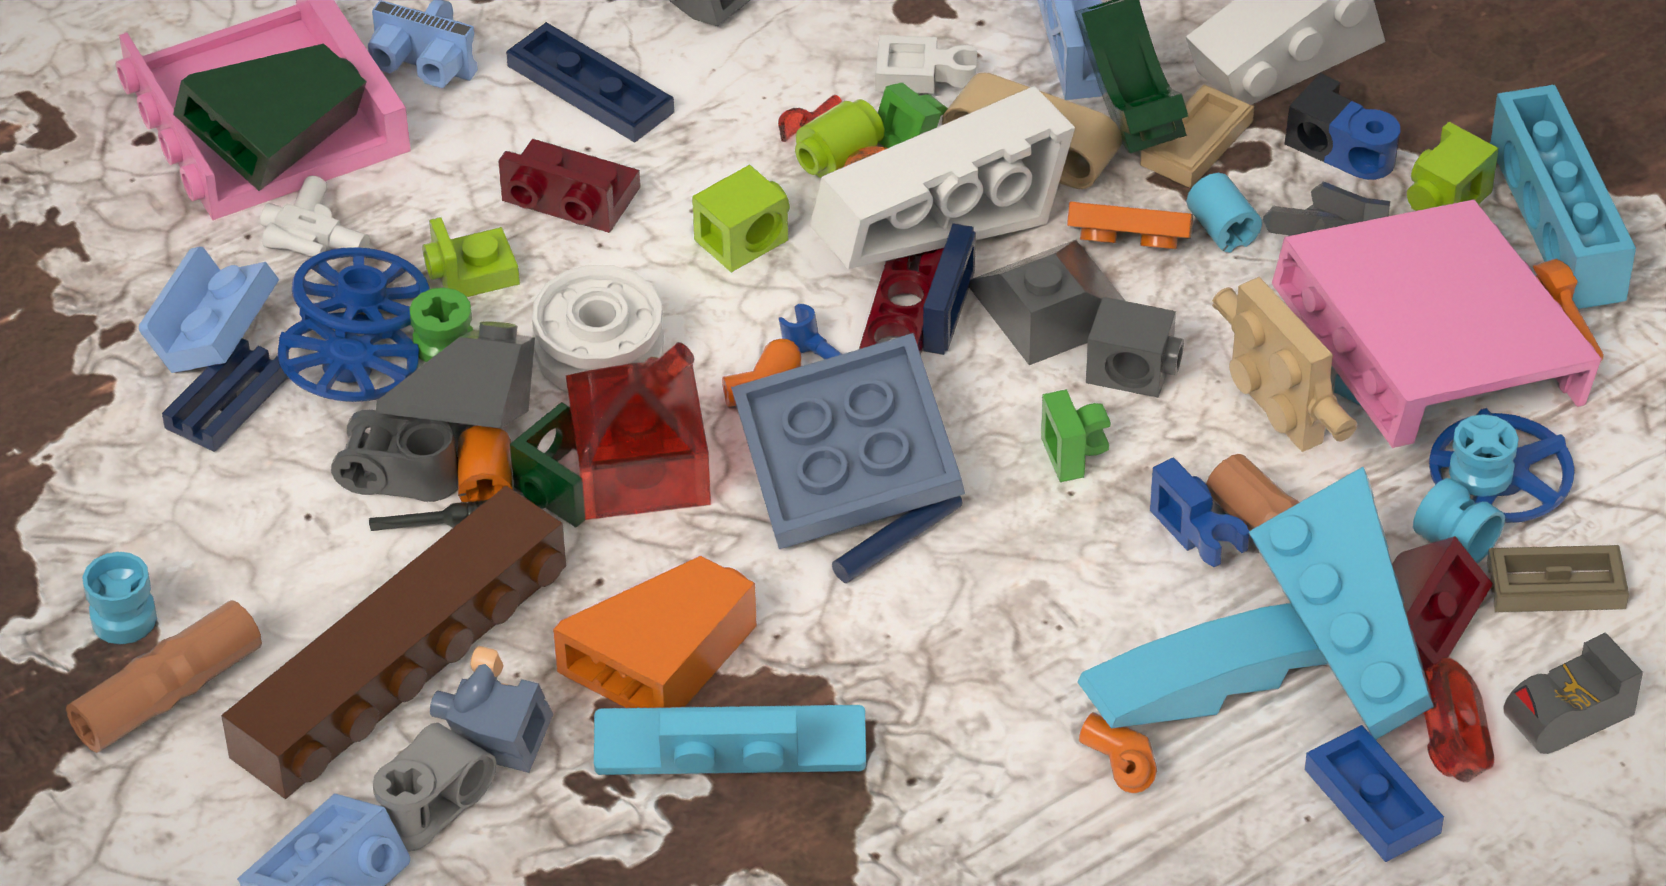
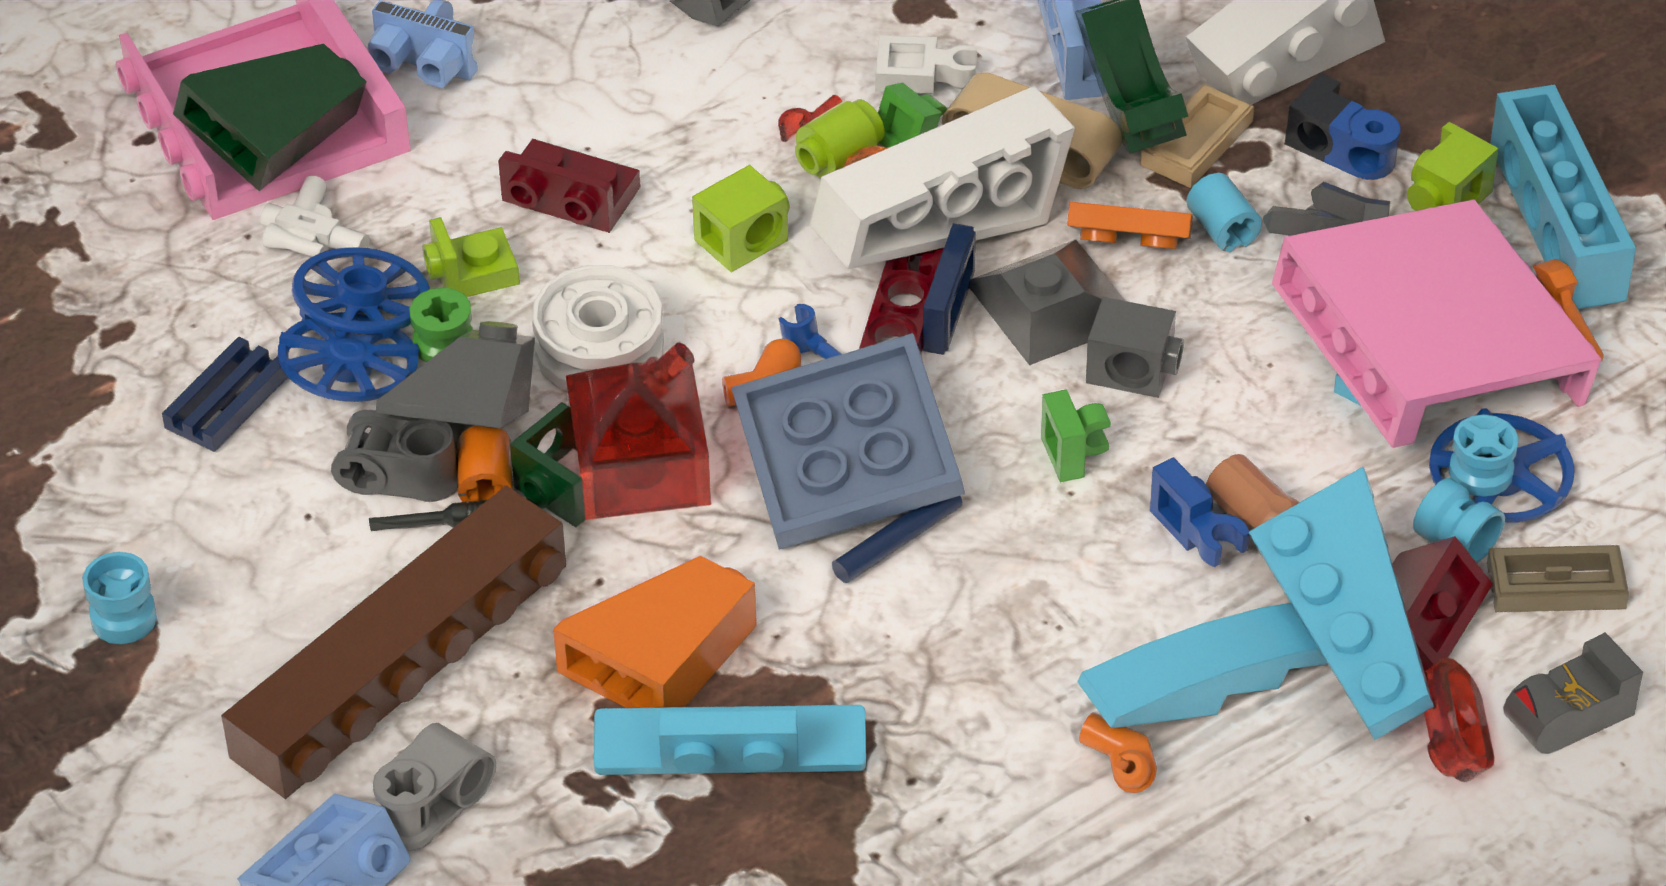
(164, 676): nougat axle -> none
(205, 310): light blue bracket -> none
(496, 715): sand blue piece -> none
(590, 82): dark blue tile -> none
(1282, 365): tan plate -> none
(1374, 793): blue plate -> none

